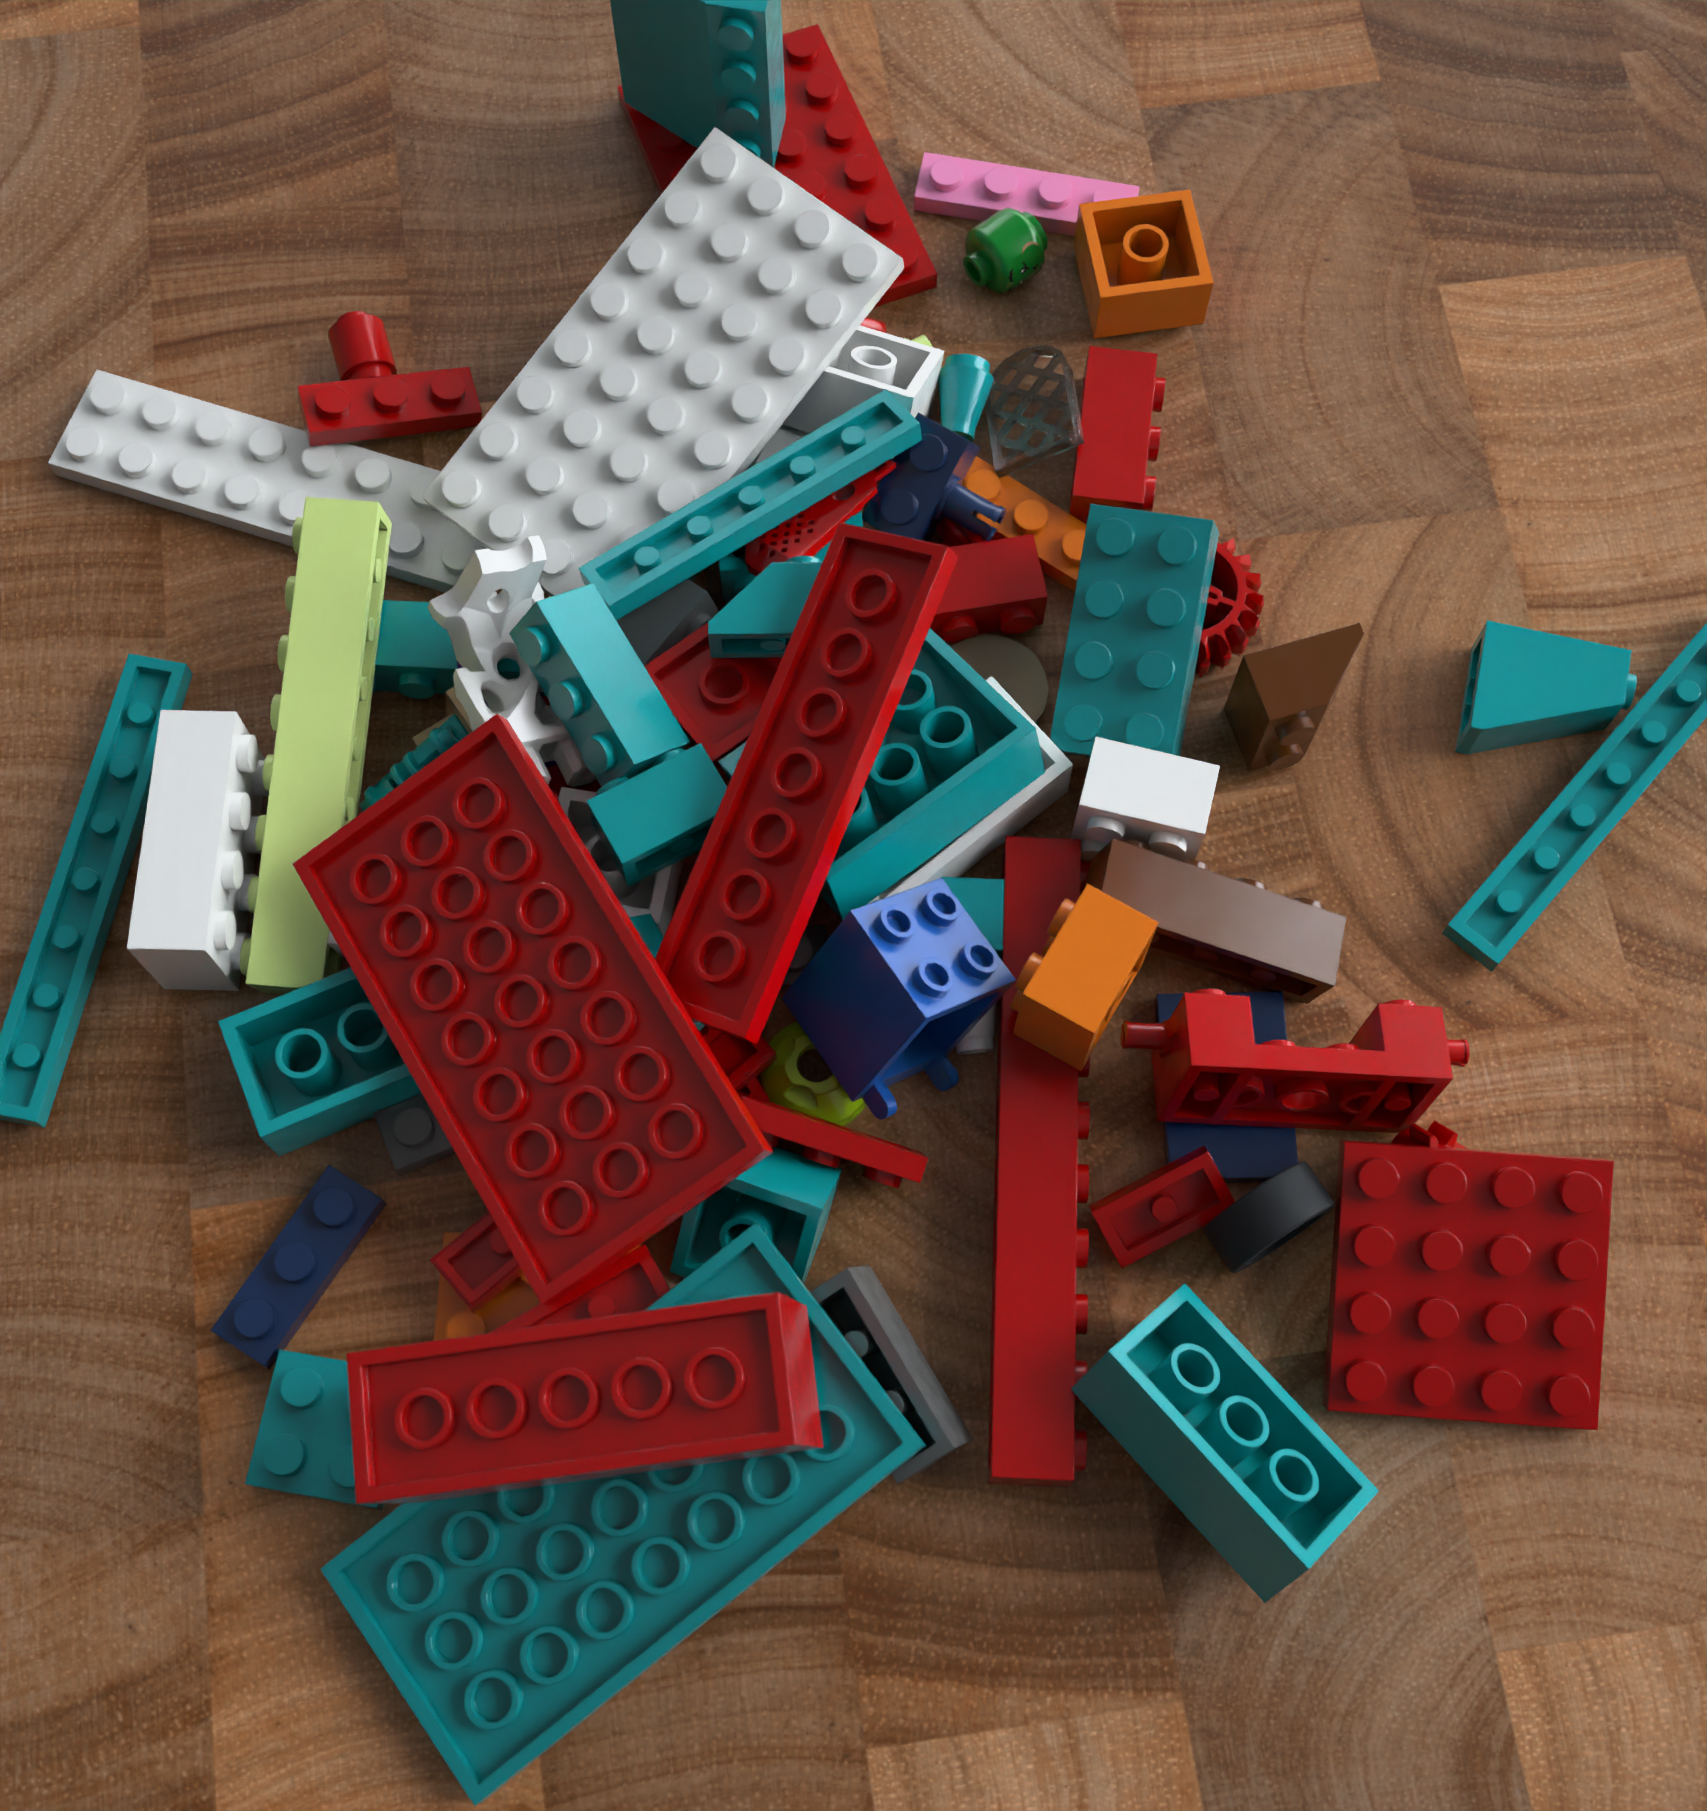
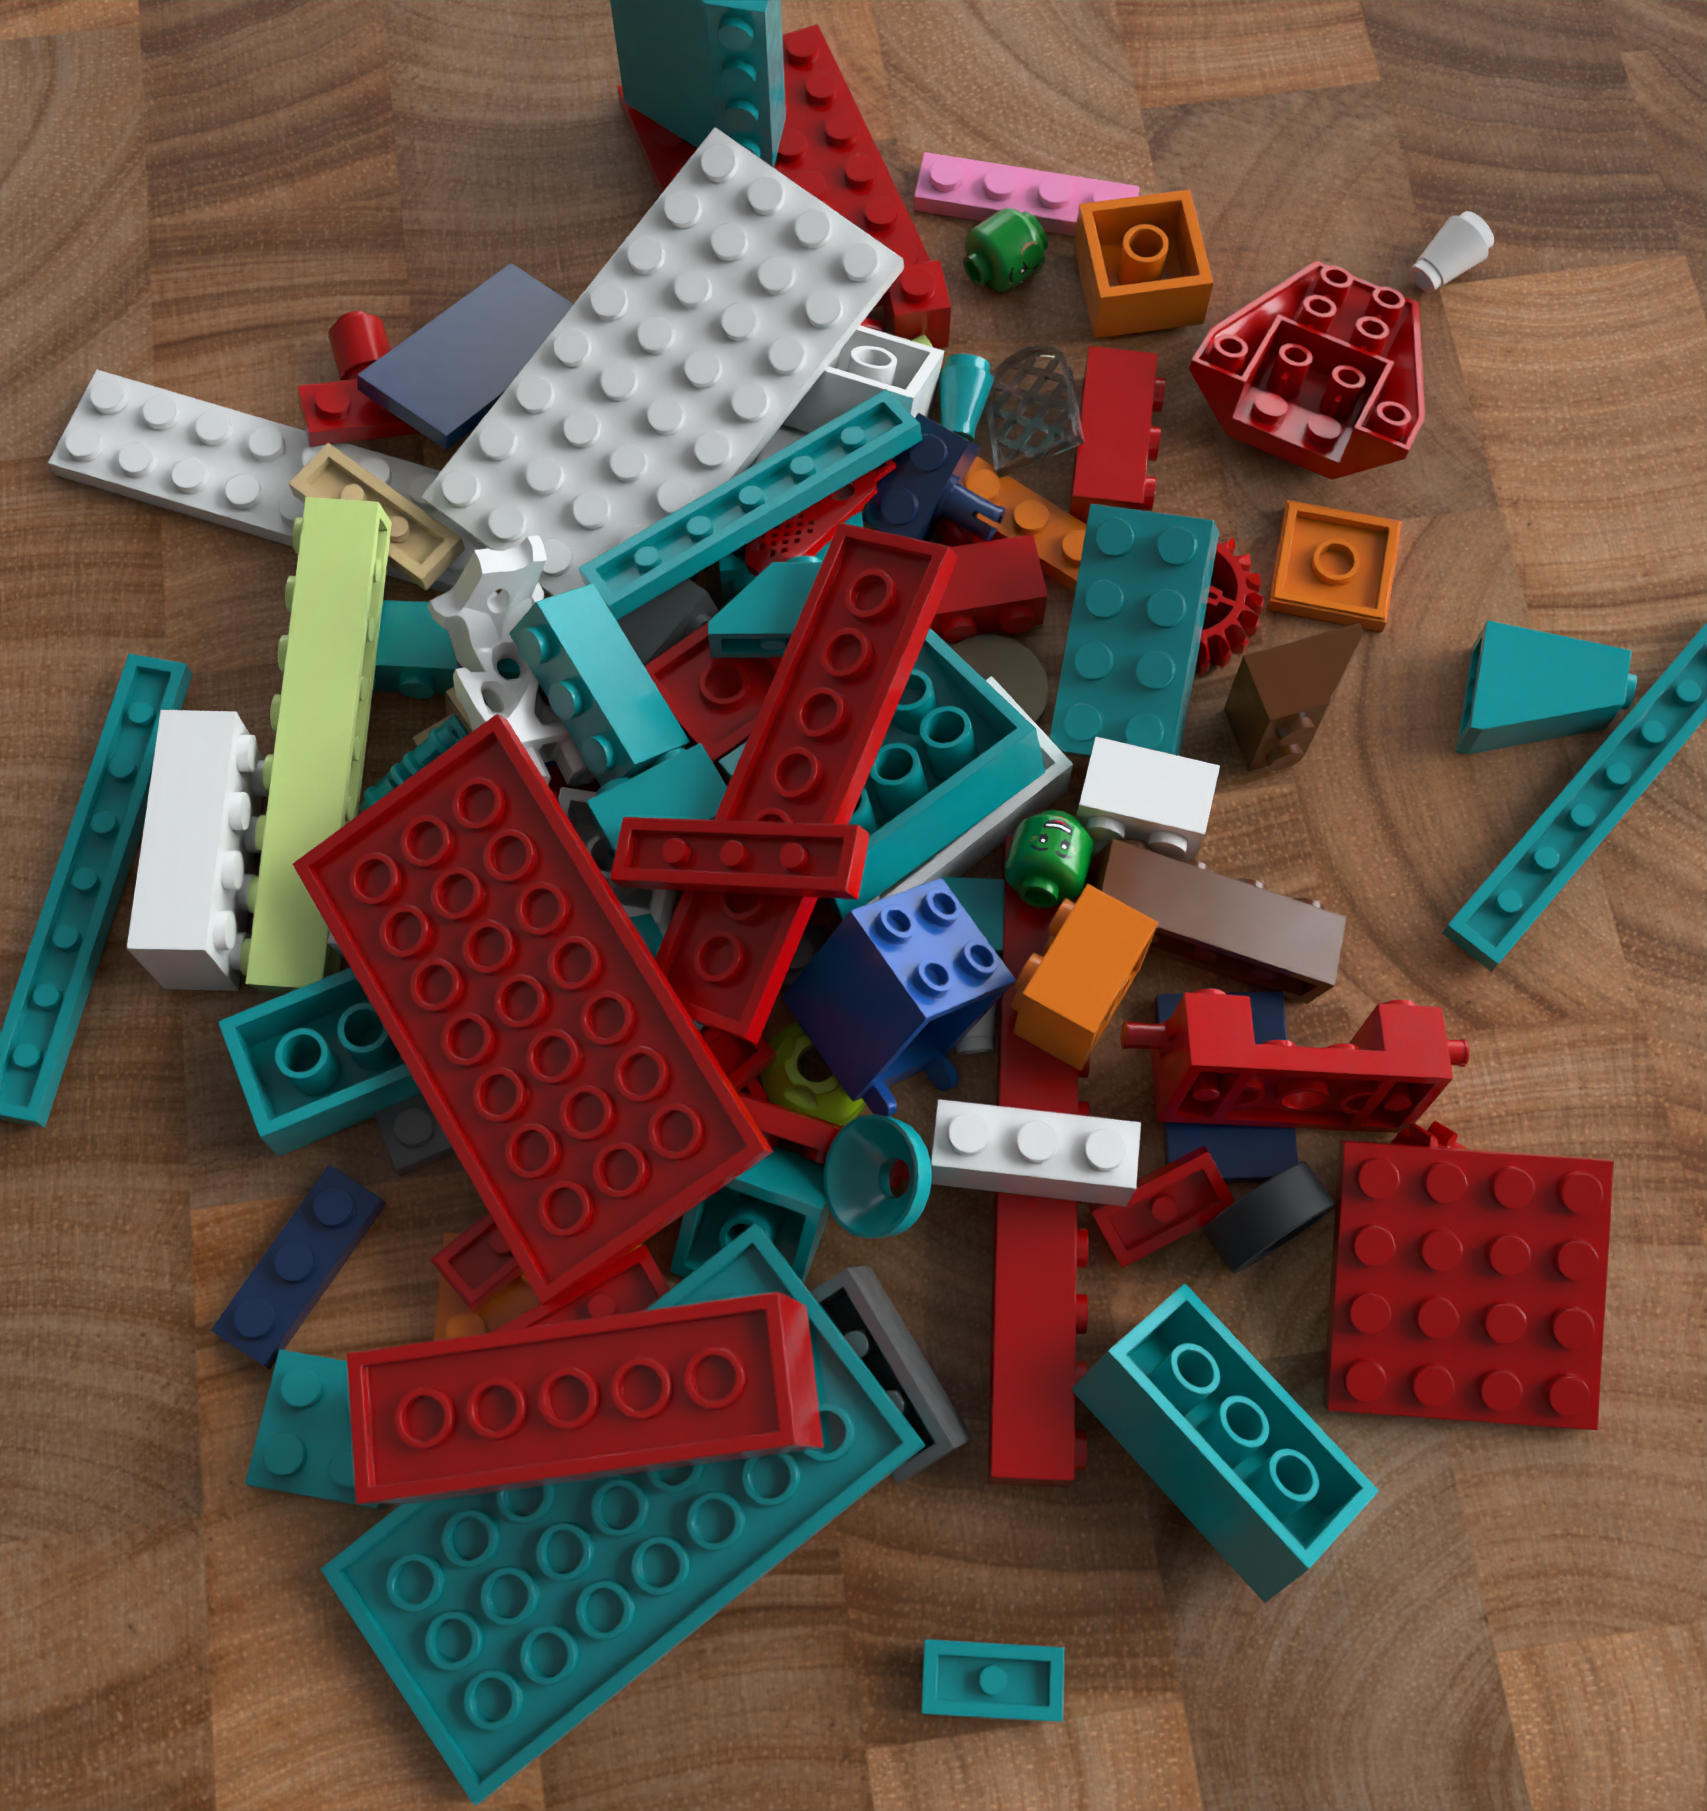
(418, 542): none -> tan plate
(466, 356): none -> tile
(741, 857): none -> red plate
(859, 1176): none -> teal piece
(919, 304): none -> red brick
(993, 1680): none -> teal plate
(1035, 1153): none -> white brick
(1049, 859): none -> green head
(1319, 372): none -> red wedge
(1334, 565): none -> orange tile
(1454, 249): none -> white cone

